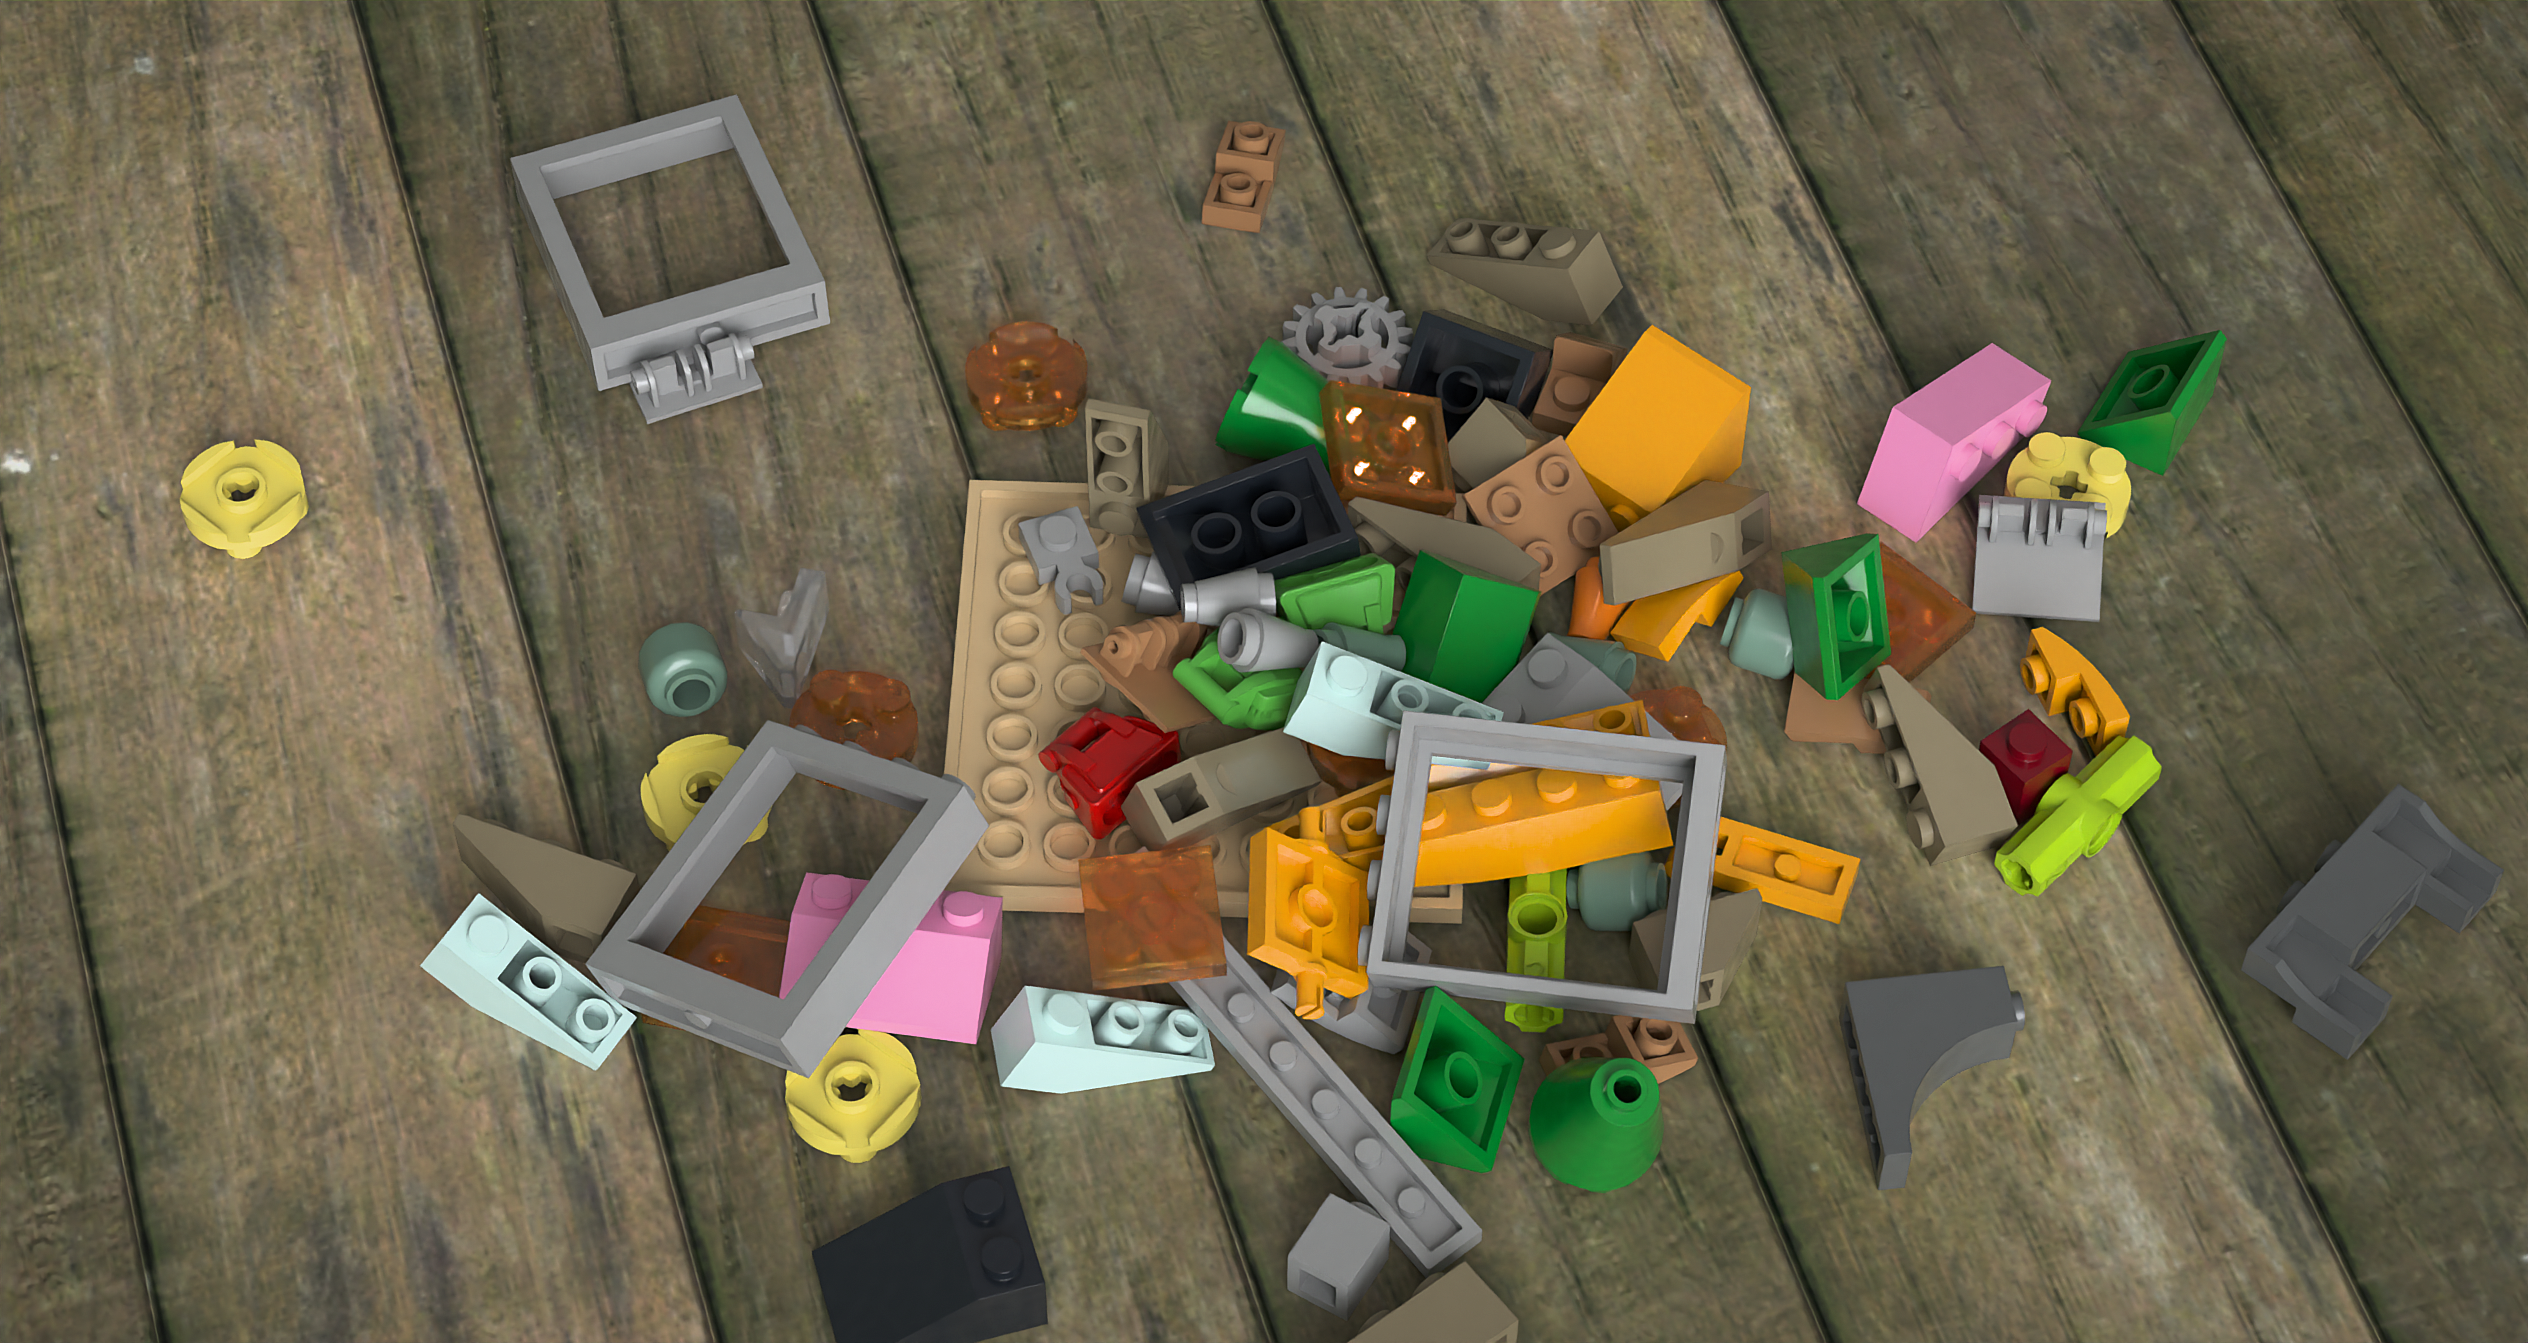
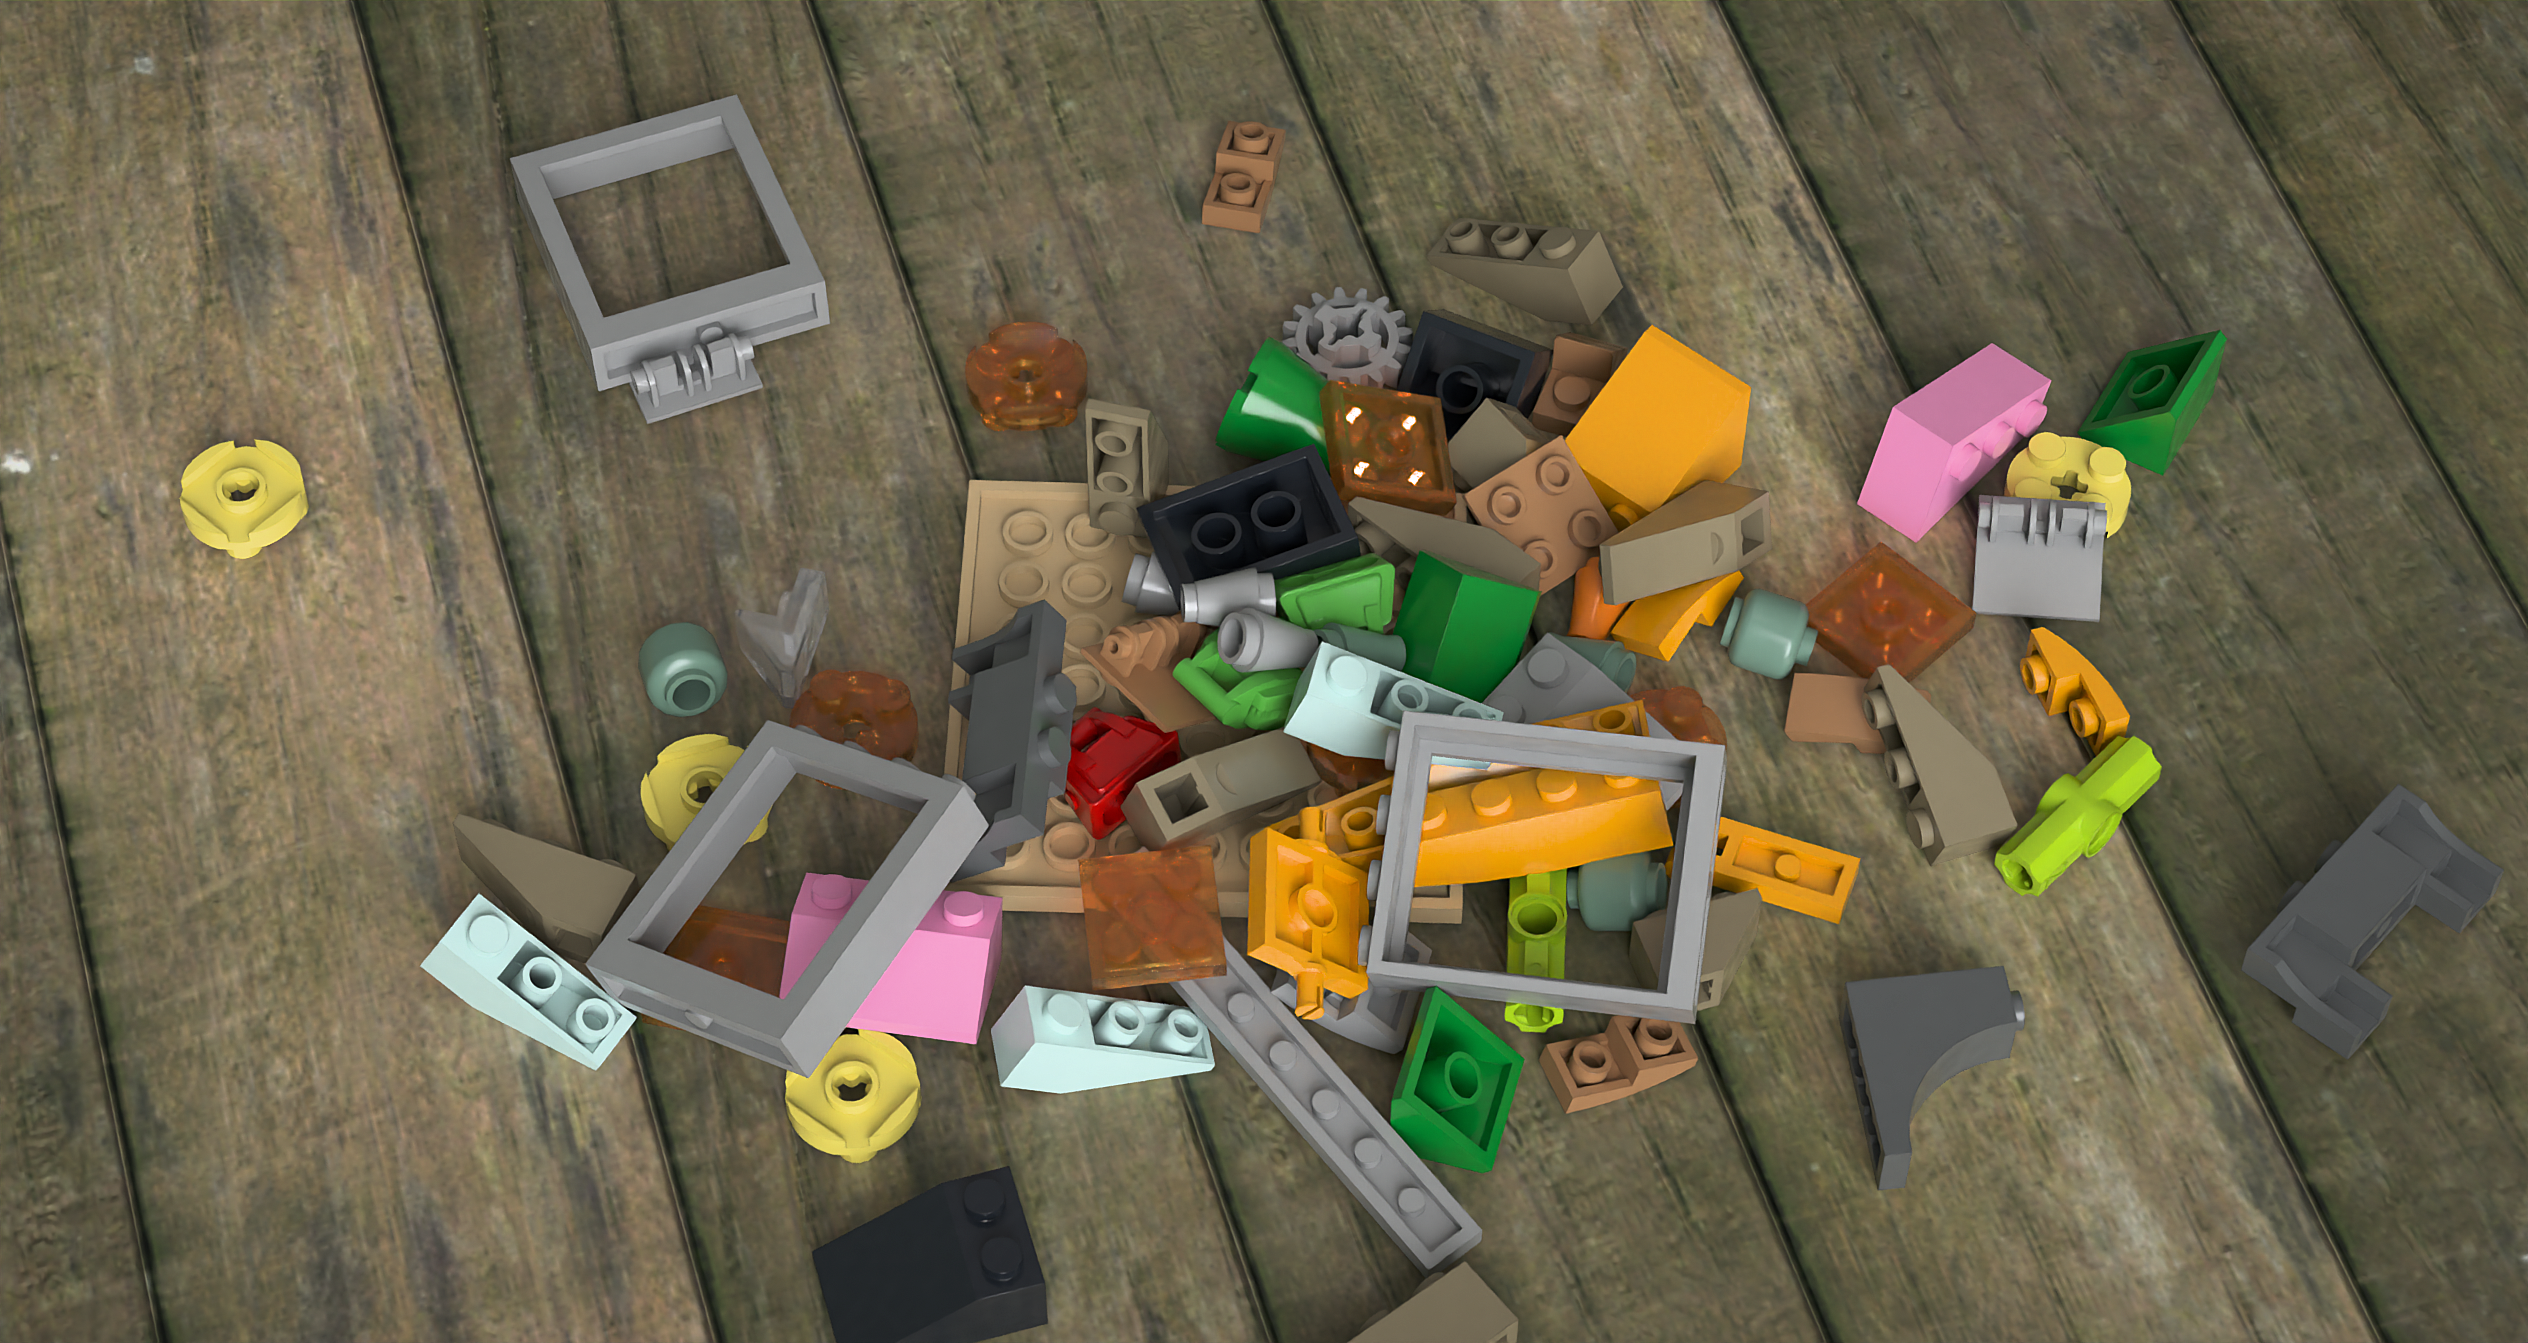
(1016, 729): none -> dark grey bracket
(1063, 553): light grey plate -> none
(1338, 1256): light grey brick -> none
(1597, 1122): green cone -> none
(1836, 612): green slope -> none
(2027, 761): dark red brick -> none

